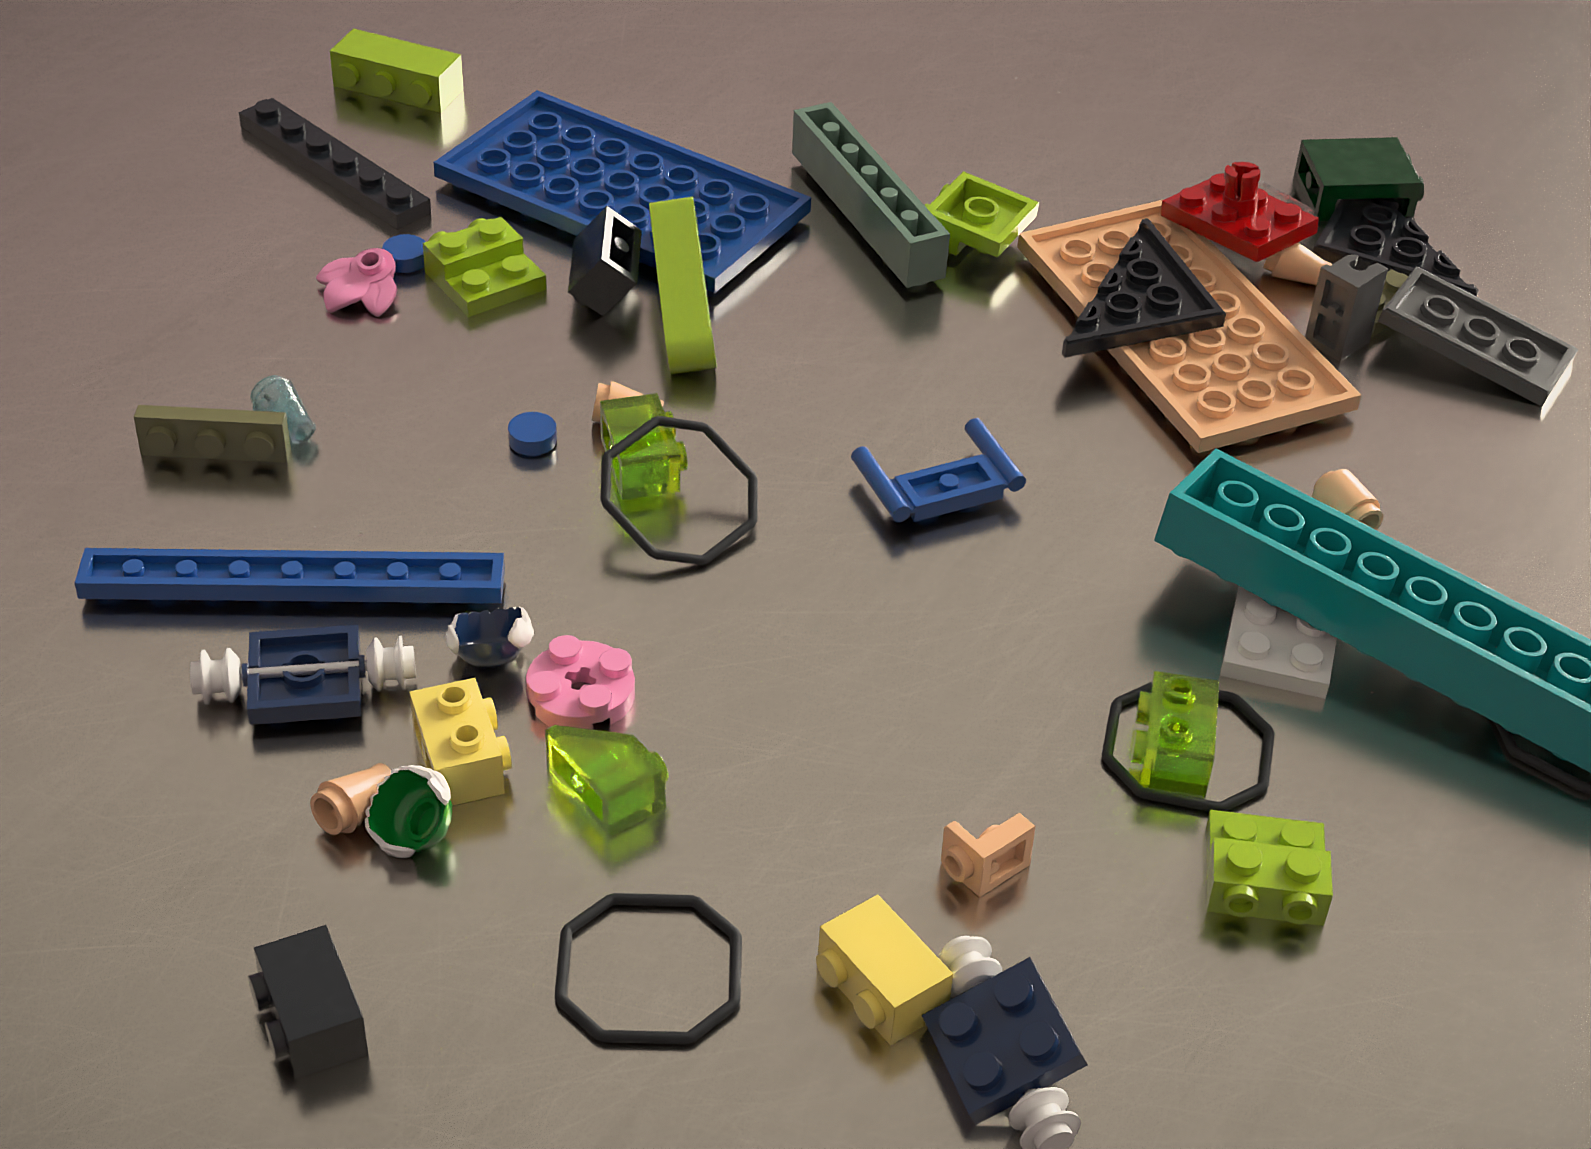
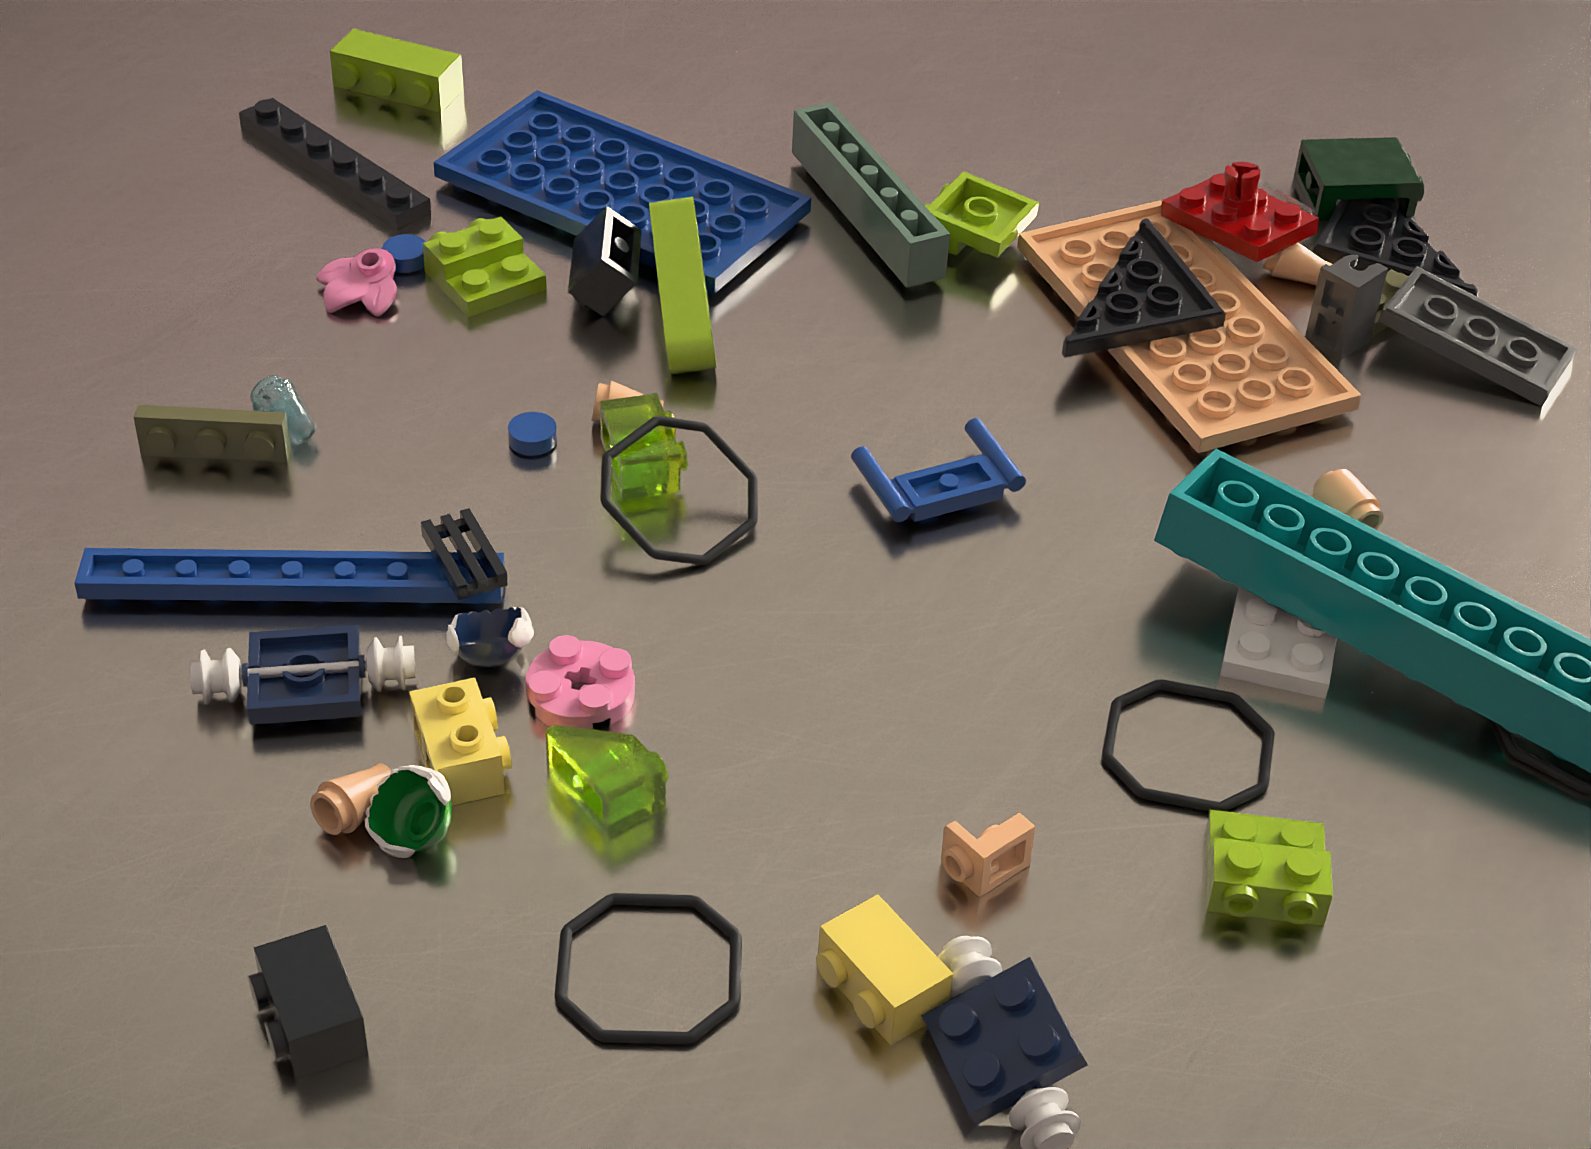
(453, 529): none -> black tile
(1178, 733): clear neon green brick -> none

